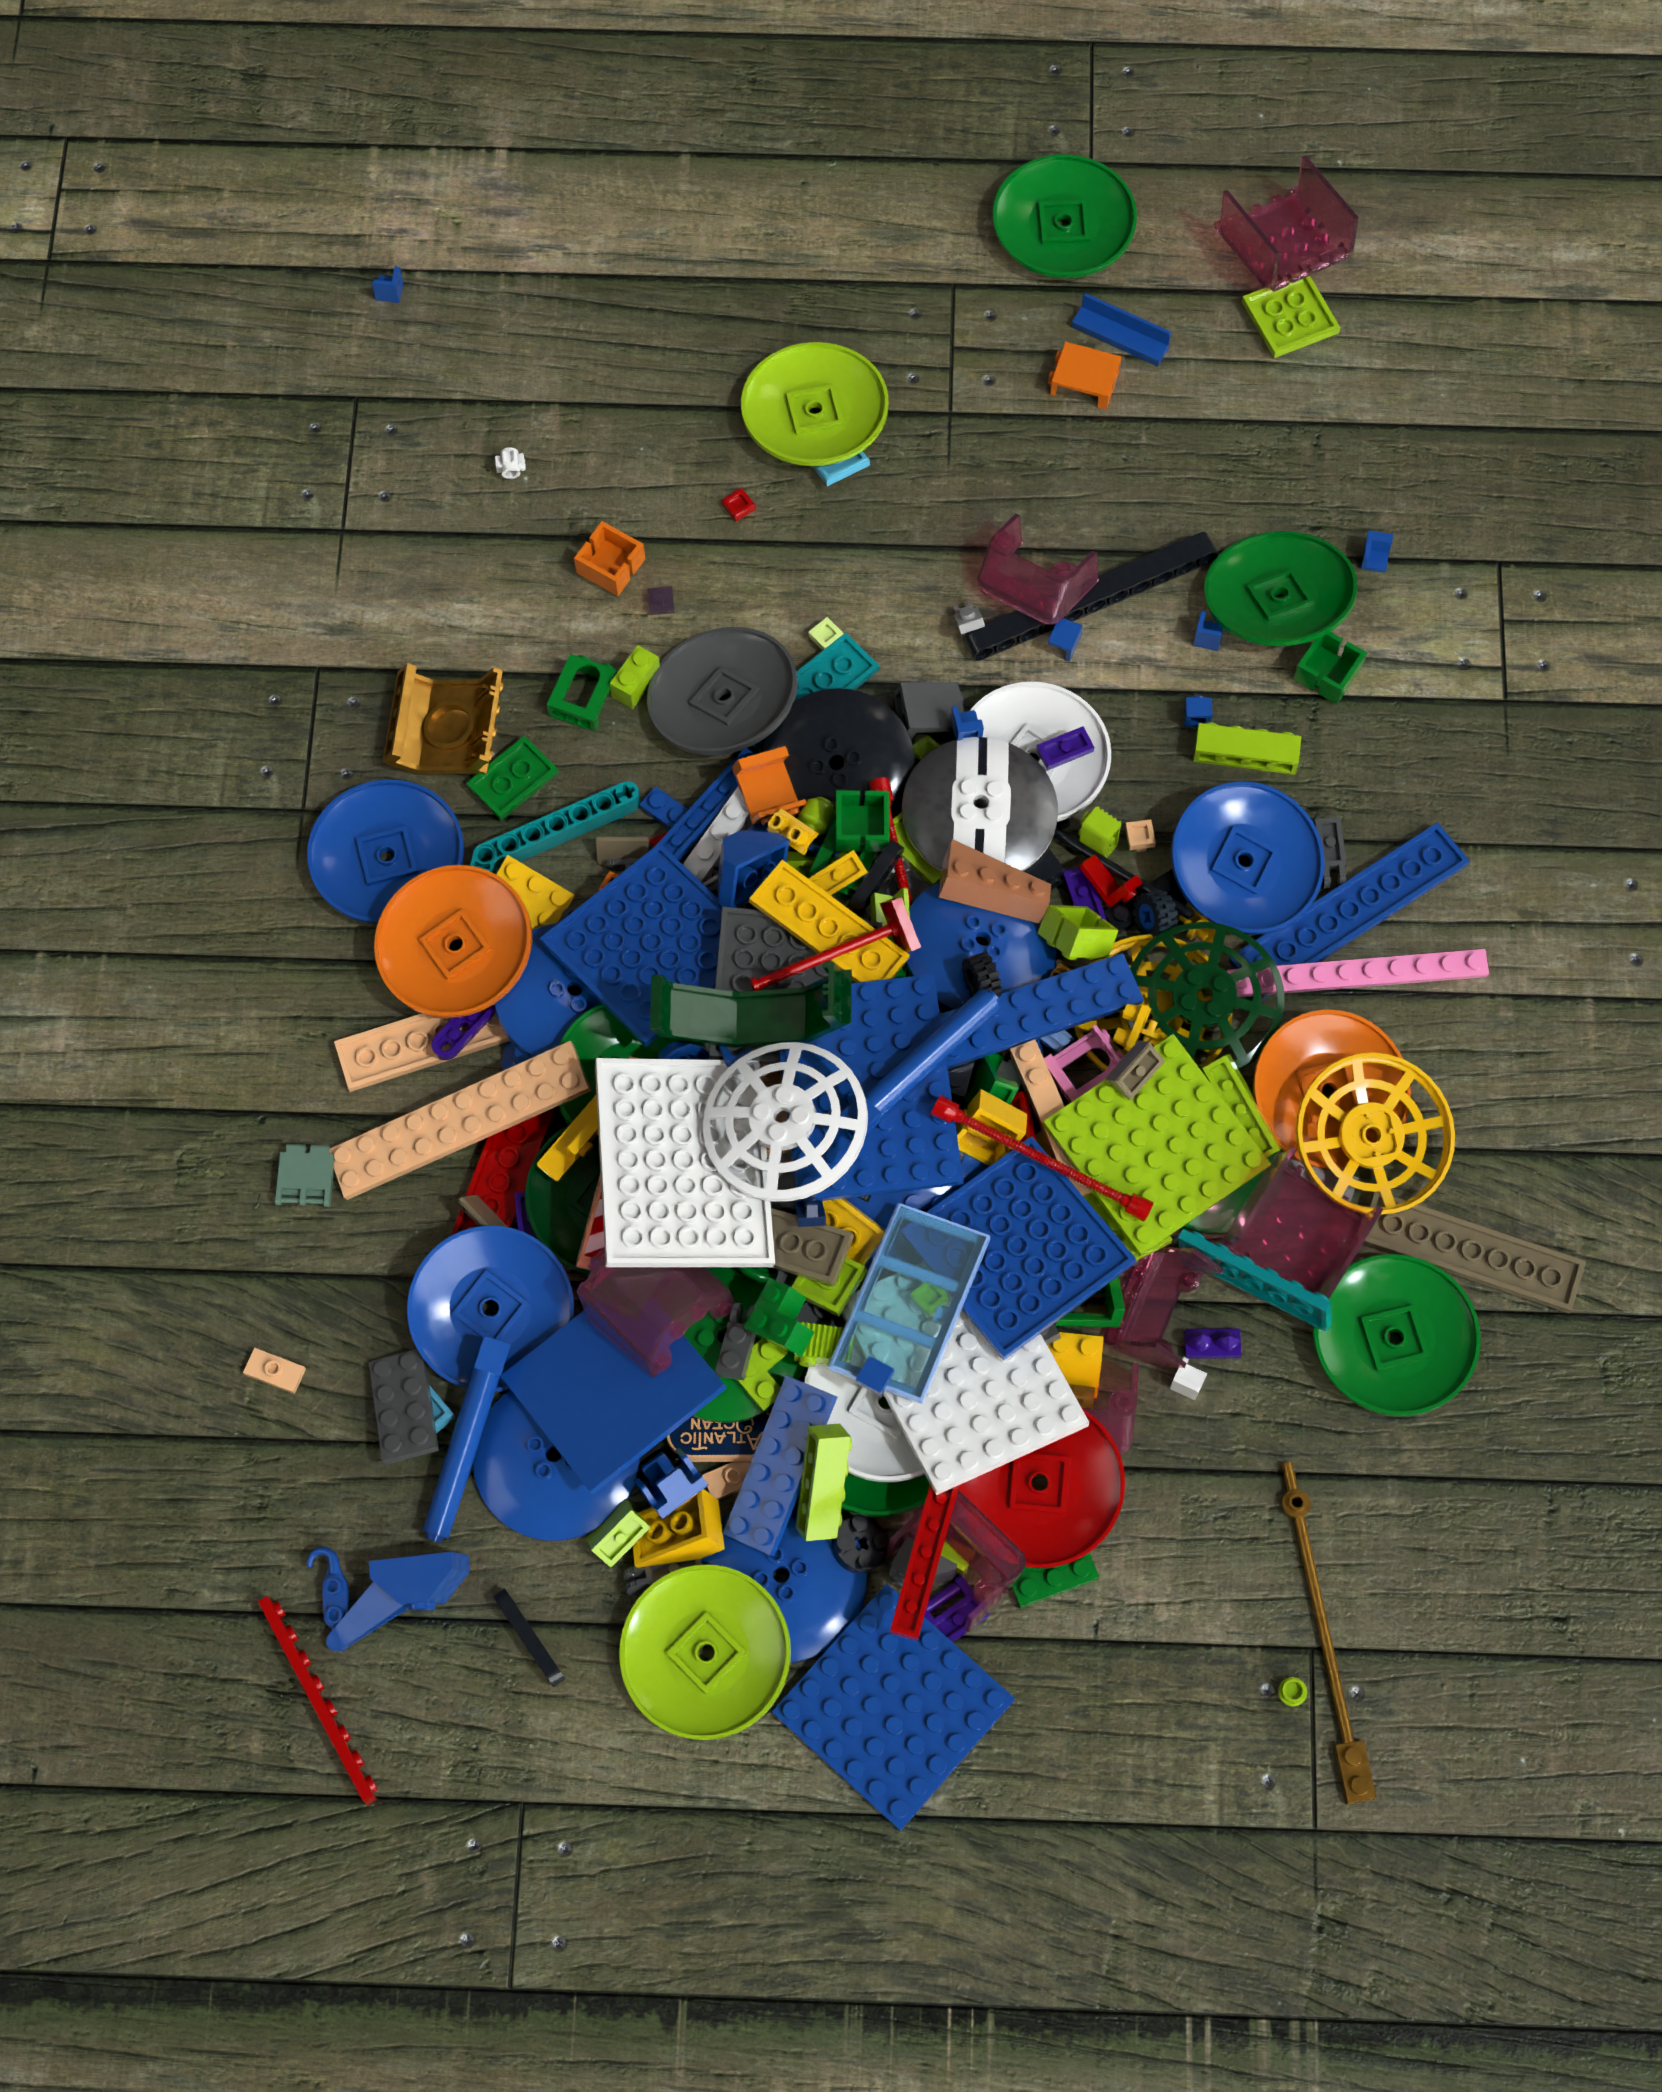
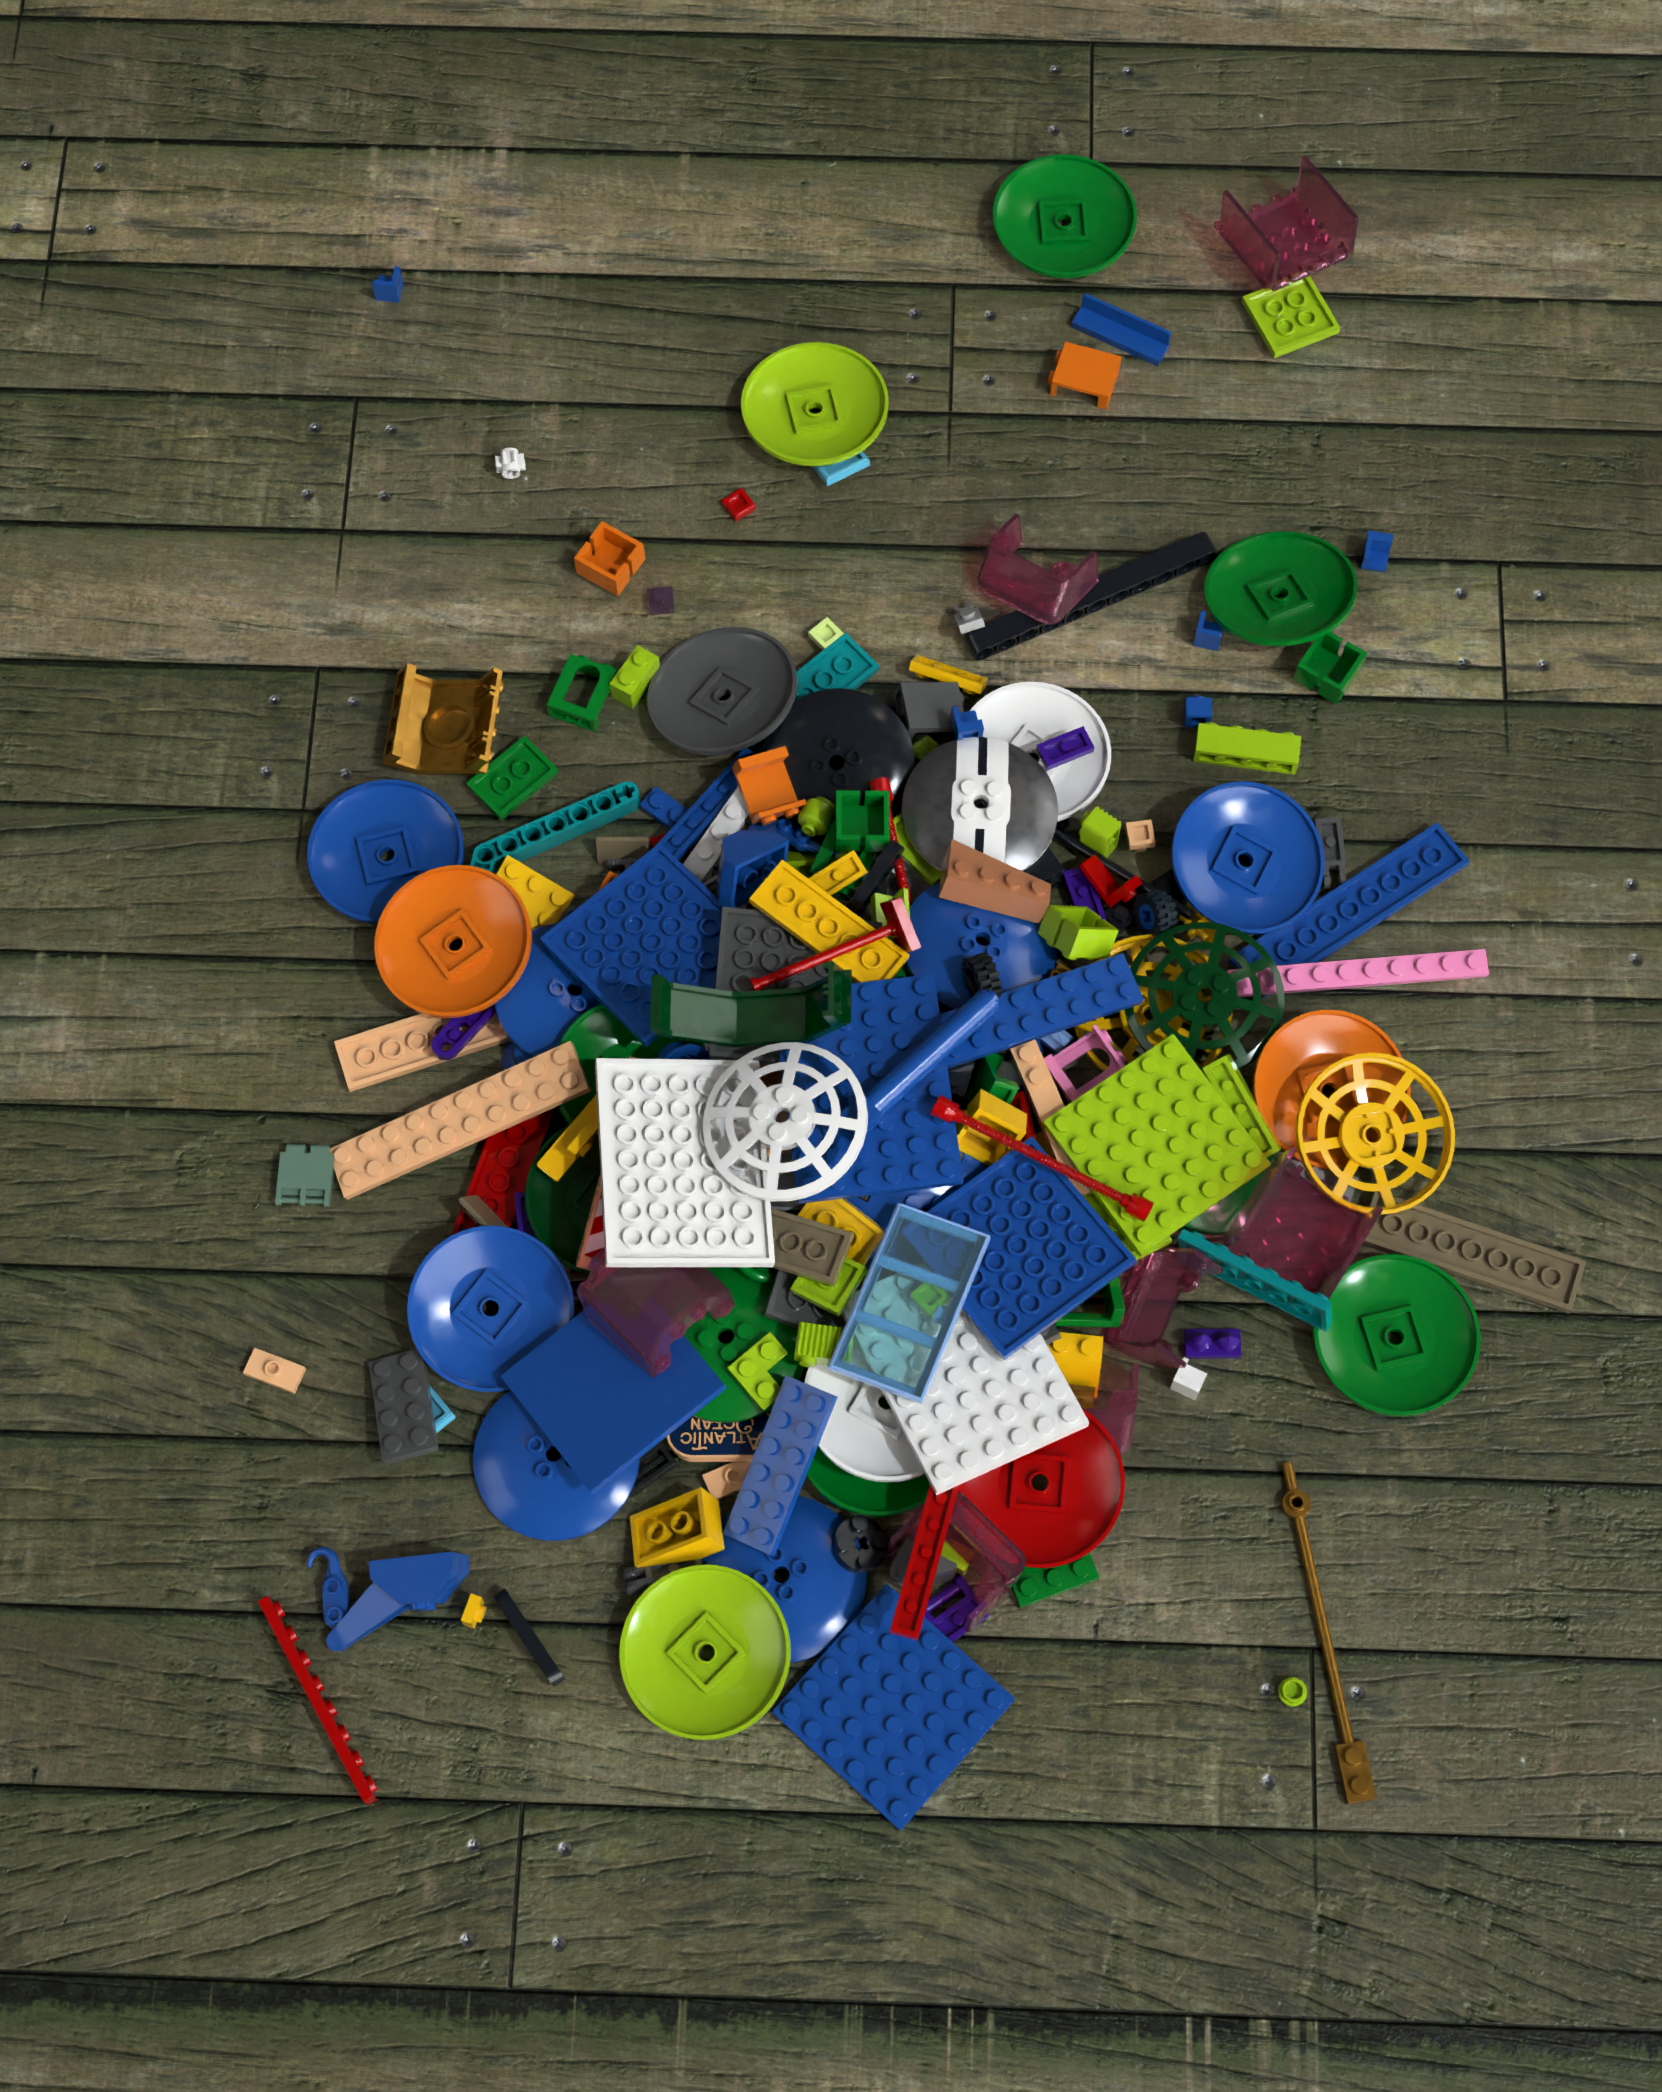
(465, 1439): blue brick -> none
(474, 1611): none -> yellow plate
(617, 1533): lime panel -> none
(669, 1484): blue panel -> none
(729, 1058): blue animal -> none
(736, 1347): dark grey hinge -> none
(776, 1316): green brick -> none
(793, 829): yellow hips -> none
(809, 1212): dark blue tile -> none
(823, 1482): lime brick -> none
(875, 1375): blue tile -> none
(926, 668): none -> yellow plate
(1066, 636): blue panel -> none
(1135, 1069): dark tan slope -> none
(1139, 1016): yellow hips -> none

